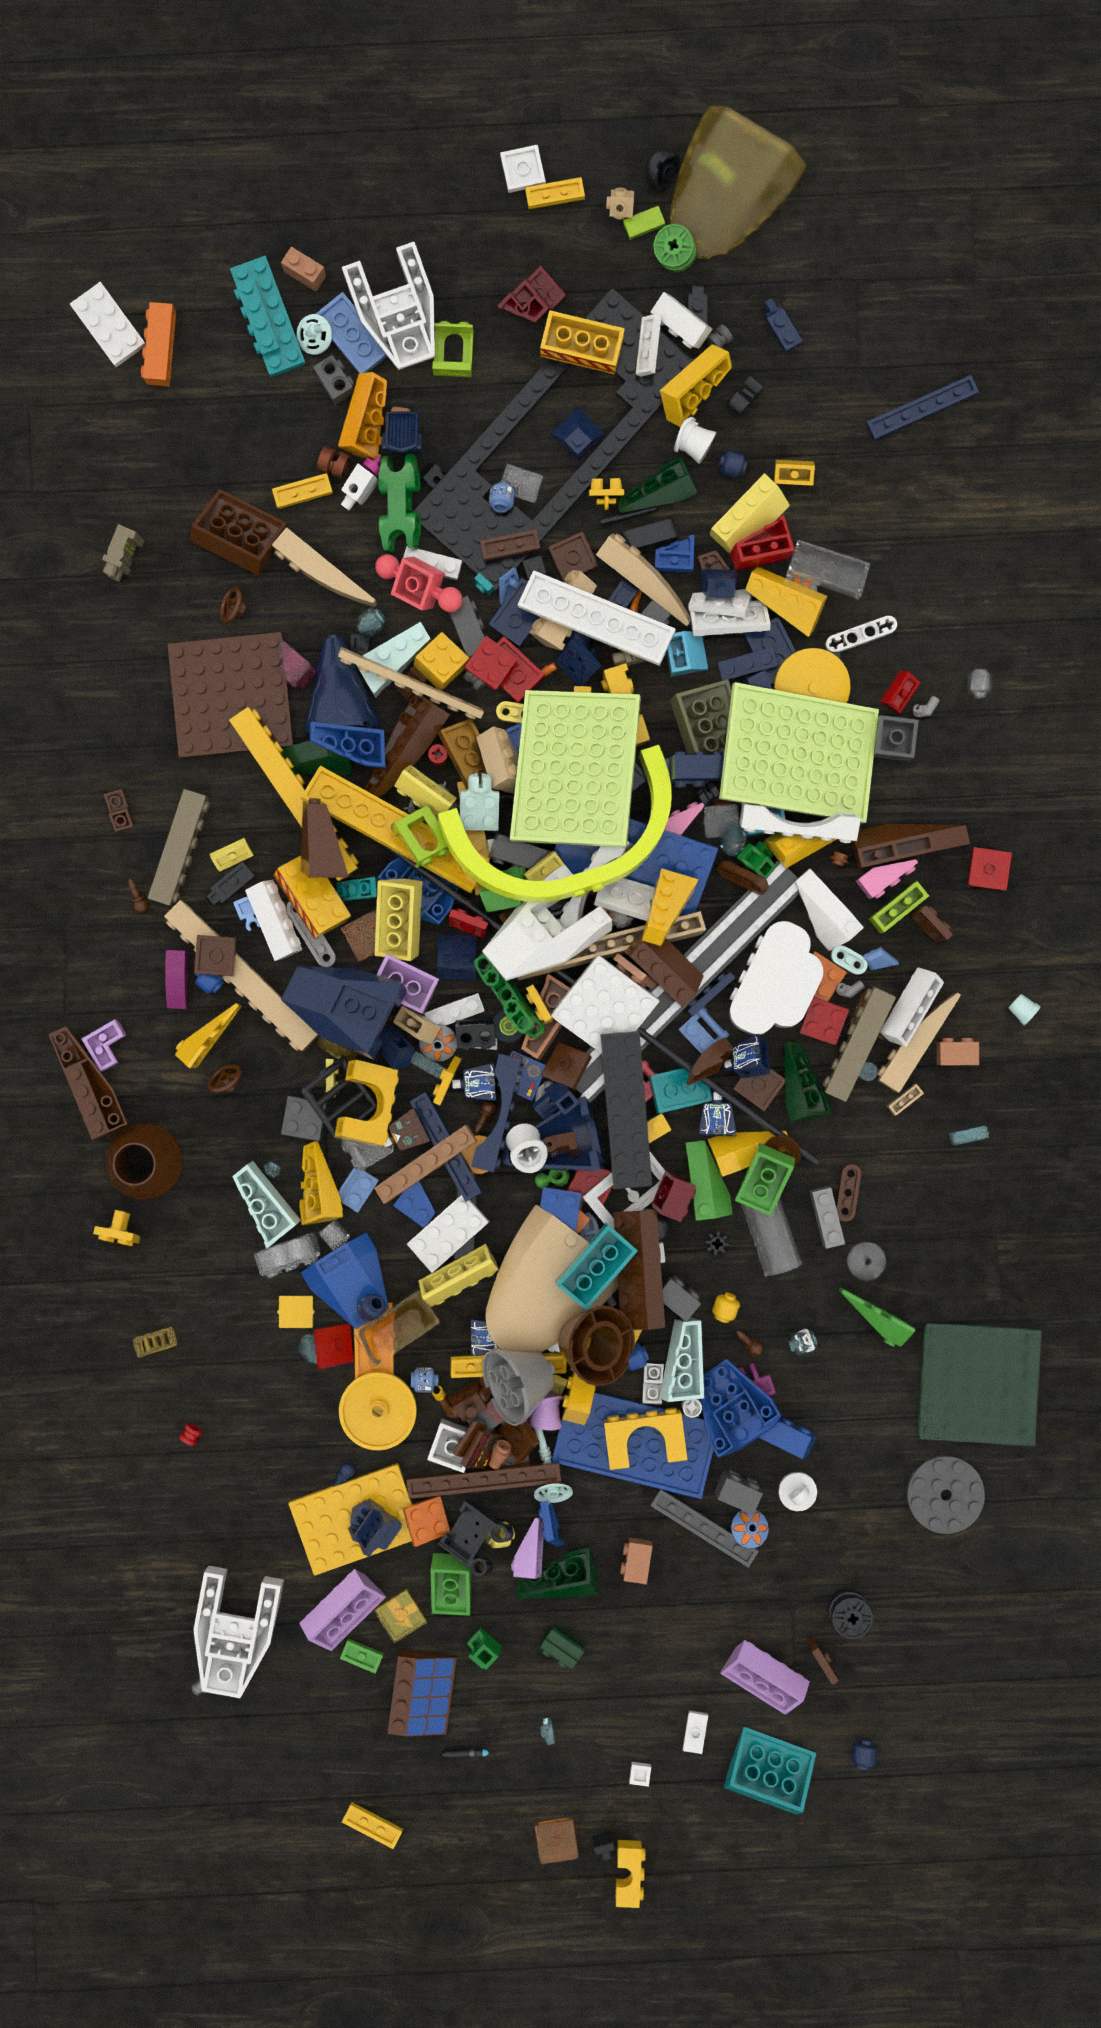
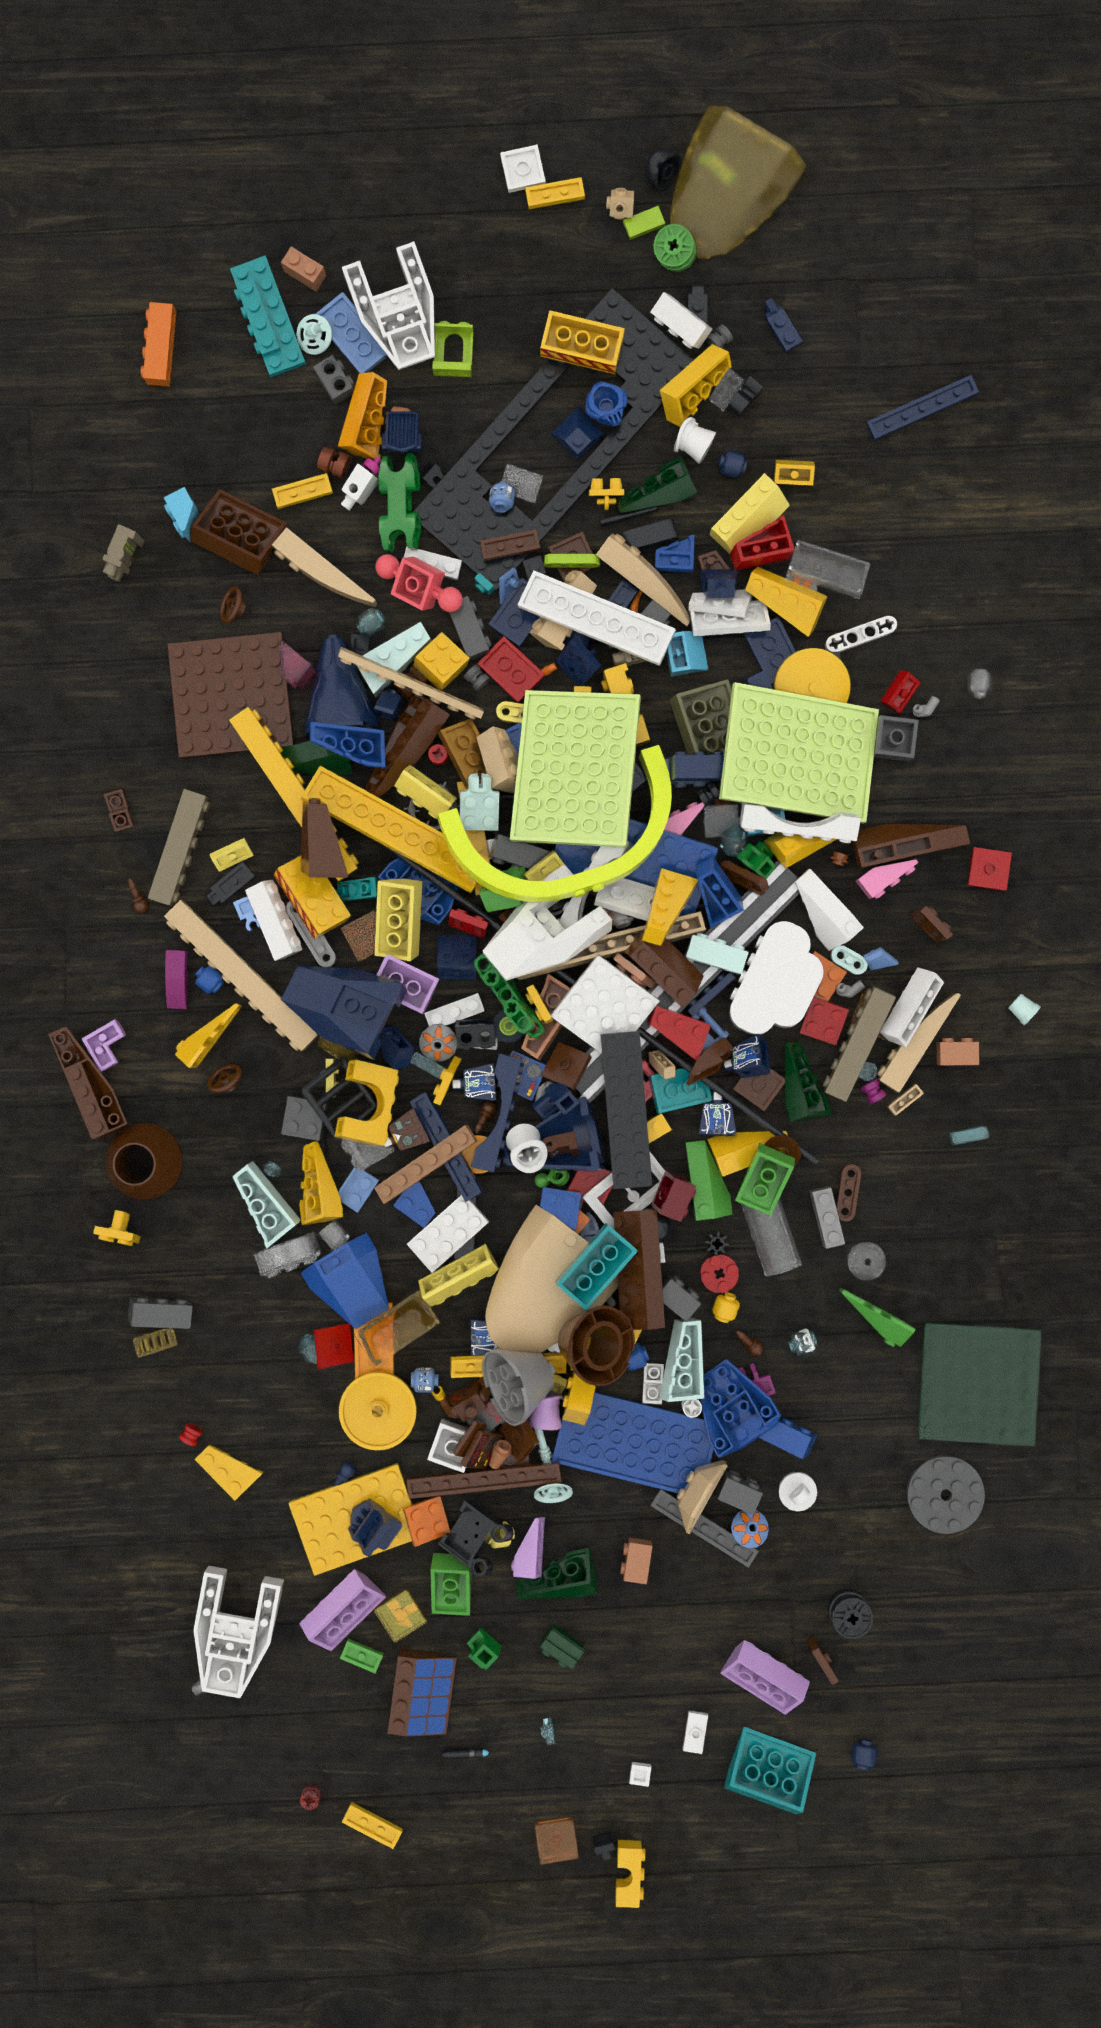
(108, 324): white plate -> none
(159, 1313): none -> dark grey wedge
(183, 510): none -> medium azure slope
(215, 955): reddish brown plate -> none
(227, 1471): none -> yellow wing
(296, 1311): yellow piece -> none
(311, 1792): none -> clear red wheel
(370, 1307): dark blue head -> none
(389, 704): none -> dark blue slope
(403, 828): lime panel -> none
(416, 1024): tan brick -> none
(490, 663): red plate -> none
(534, 296): dark red slope -> none
(551, 1524): blue wing -> none
(571, 561): none -> lime beam
(606, 403): none -> blue helmet
(619, 1429): yellow arch -> none
(648, 345): white plate -> none
(662, 1064): none -> tan piece
(681, 1029): none -> red wedge
(698, 1491): none -> tan wedge
(716, 953): none -> light aqua brick
(718, 892): none -> blue wedge
(724, 1283): none -> red plate
(726, 389): none -> clear slope
(748, 664): dark blue plate -> none
(873, 1091): none -> magenta wheel
(898, 907): lime brick -> none

